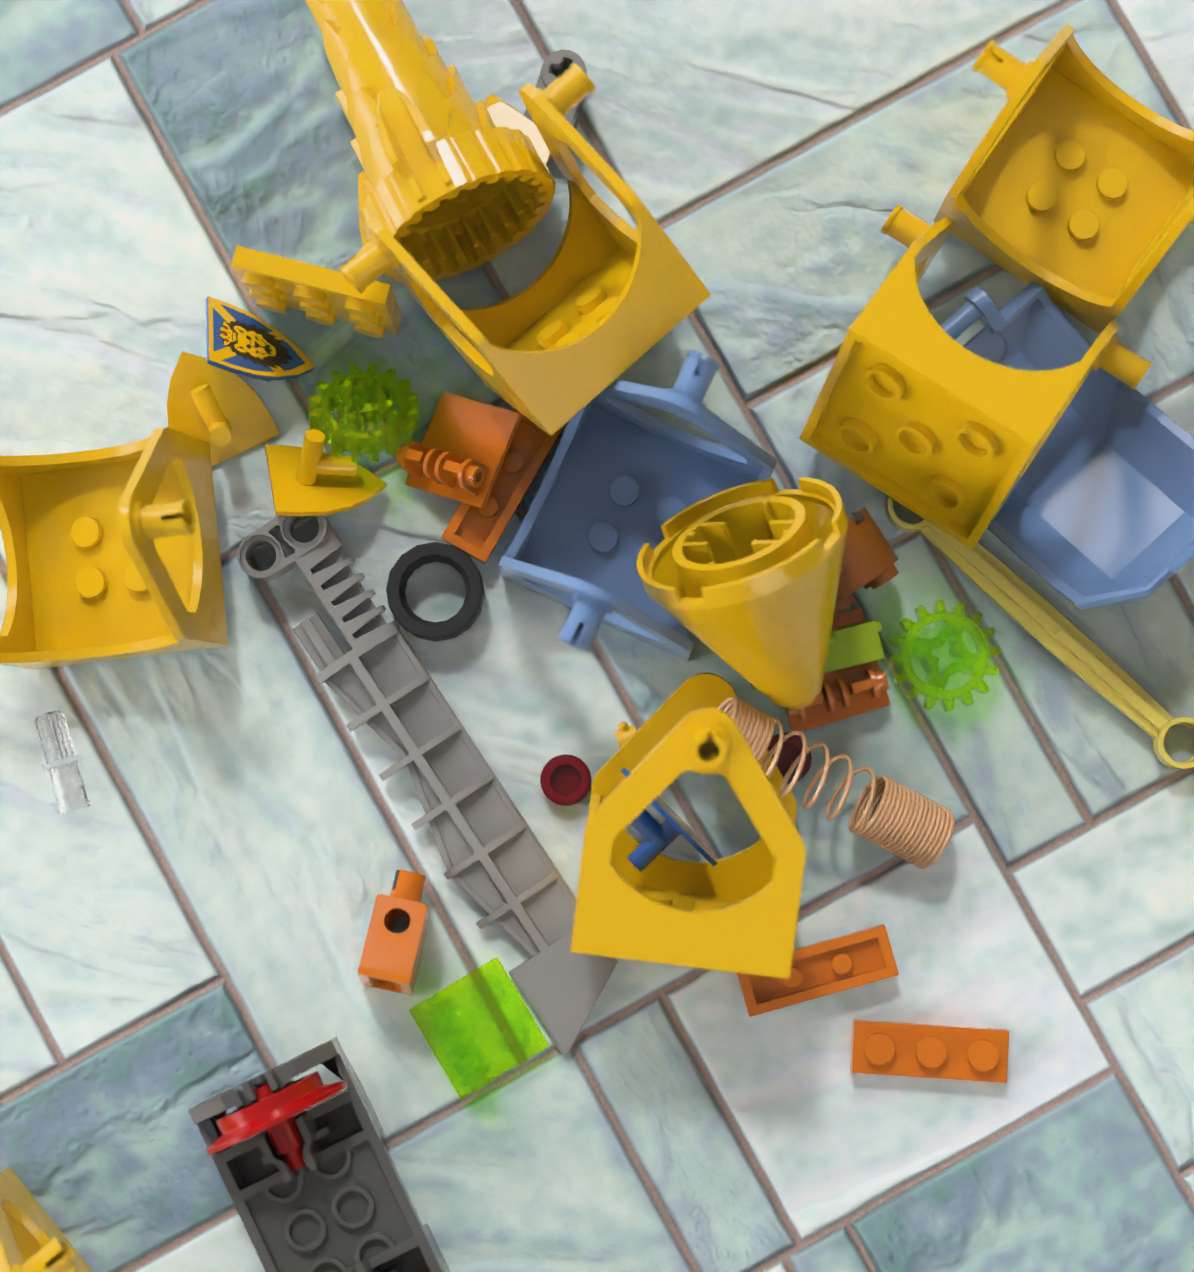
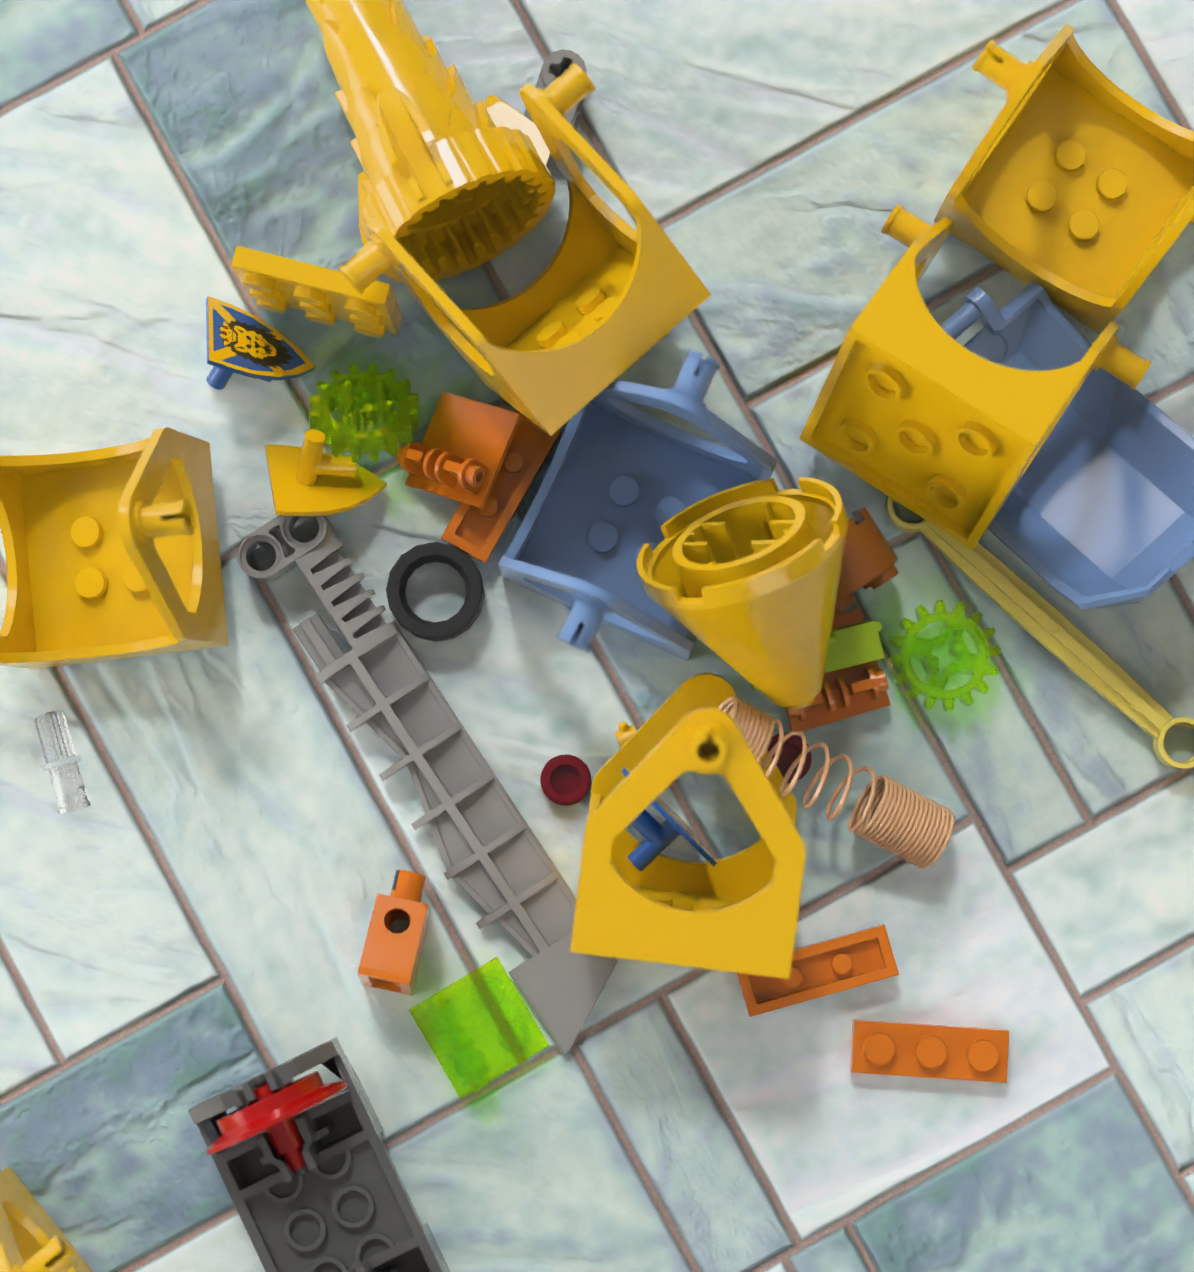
(217, 408): yellow shield -> none

